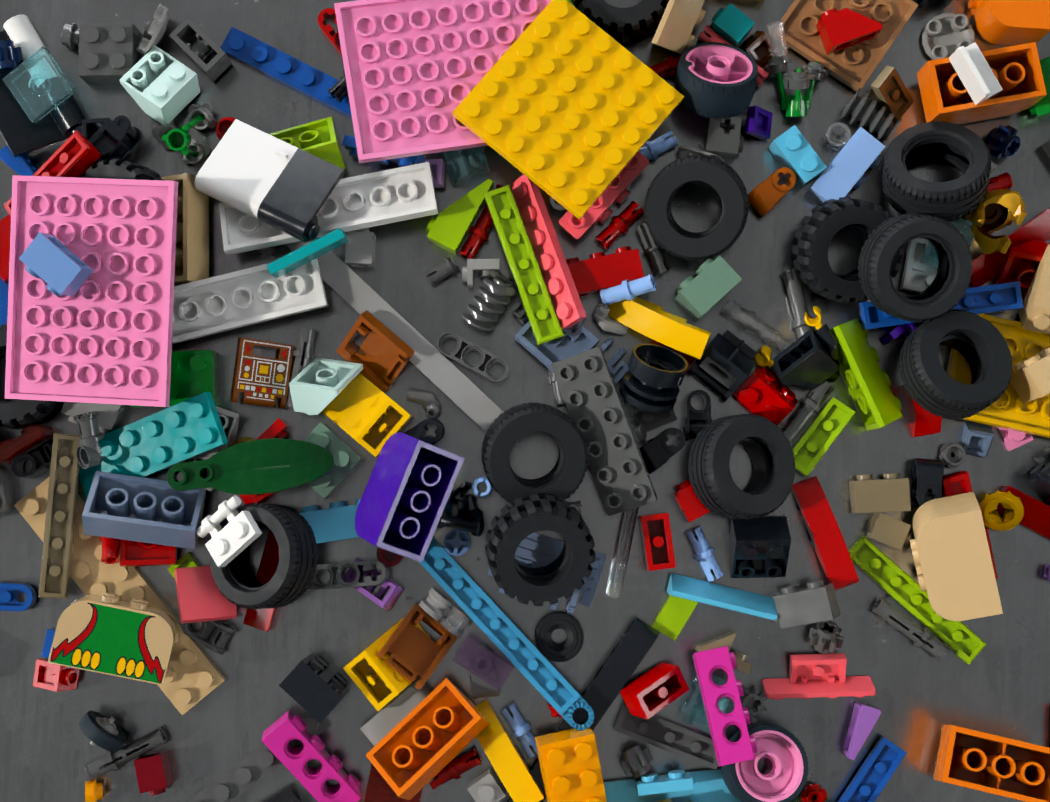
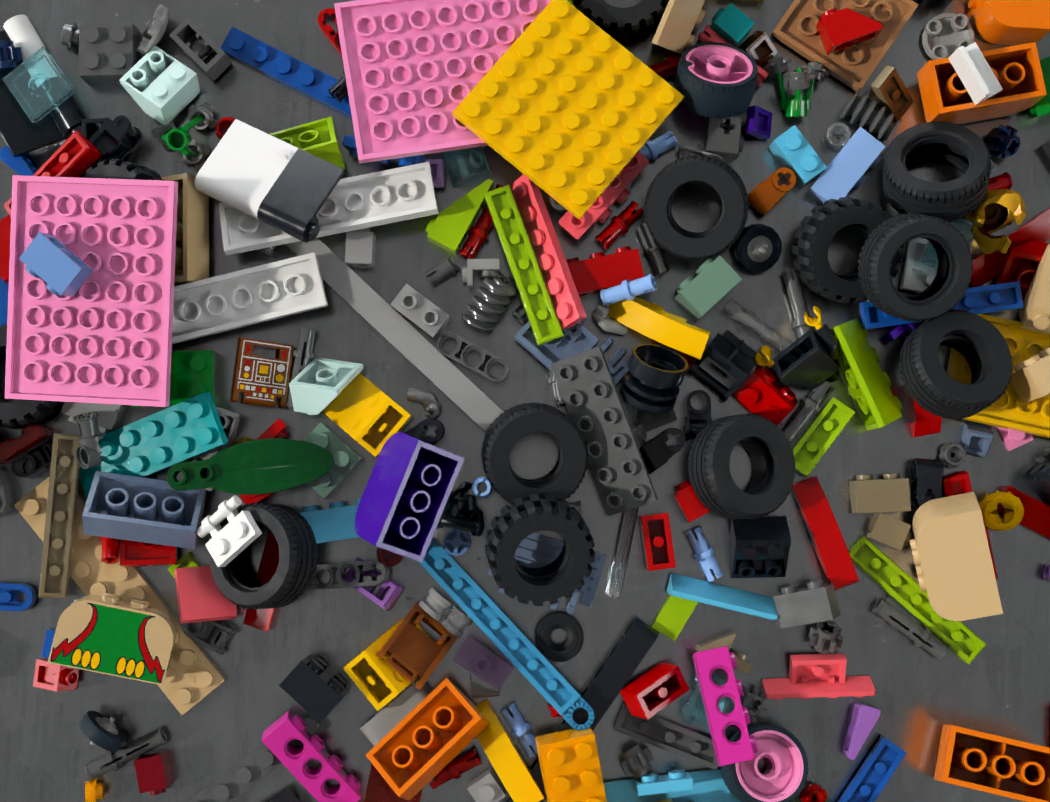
(307, 253): teal tile -> none
(380, 353): dark orange container -> none
(420, 312): none -> light grey brick
(758, 247): none -> black wheel
(777, 39): clear pin -> none

